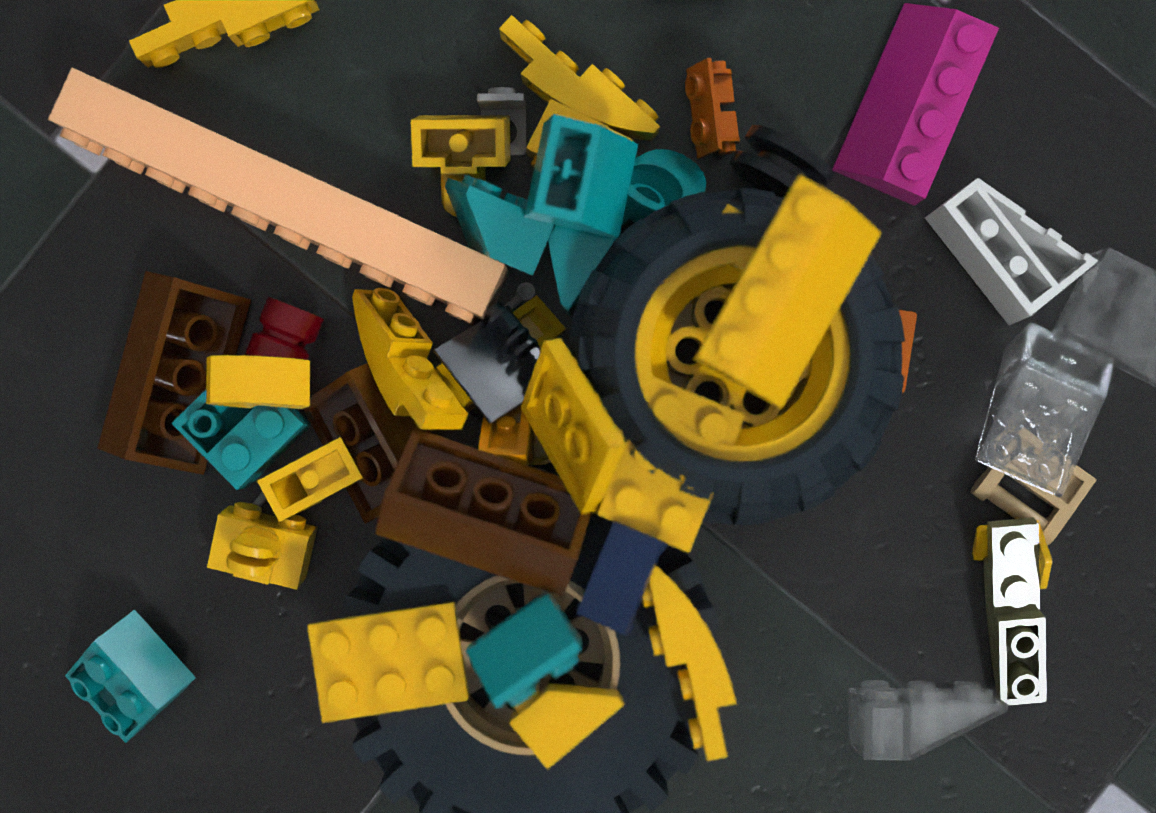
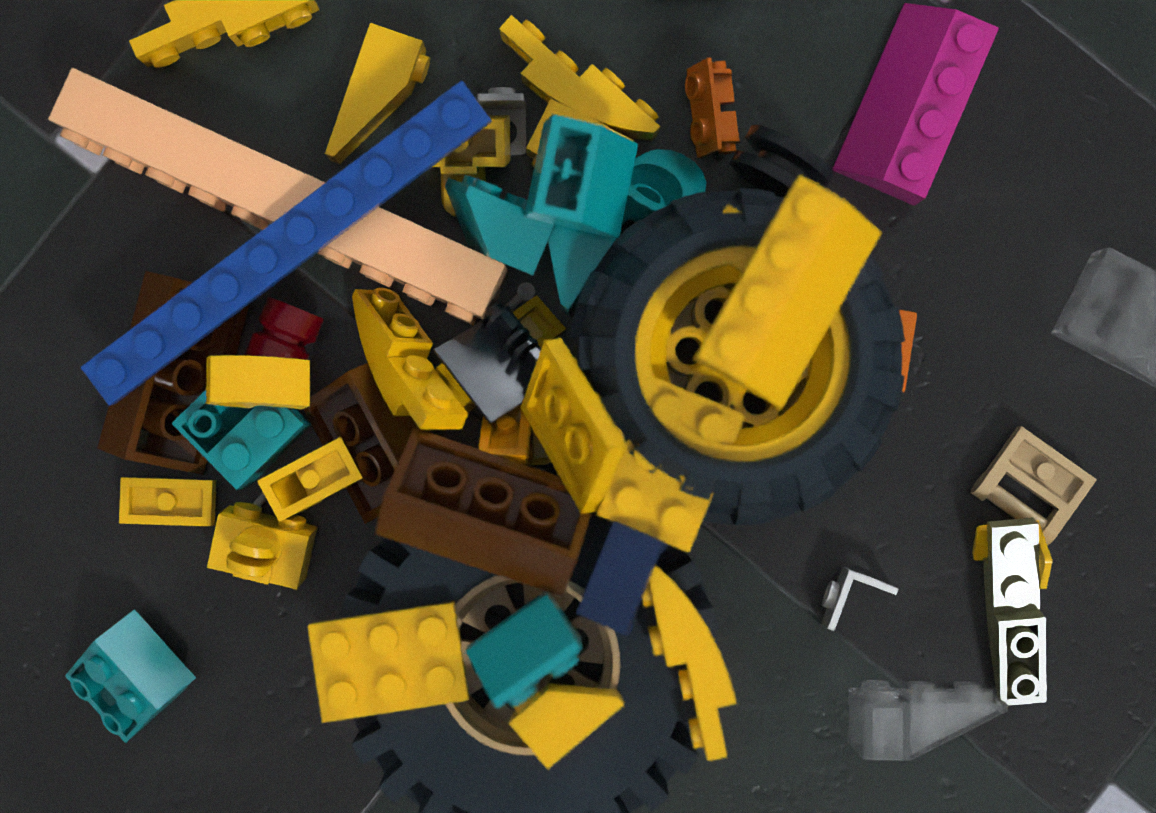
(167, 501): none -> yellow plate
(287, 243): none -> blue plate
(379, 84): none -> yellow slope
(837, 592): none -> white bracket
(1006, 251): white wedge -> none
(1043, 408): clear slope -> none

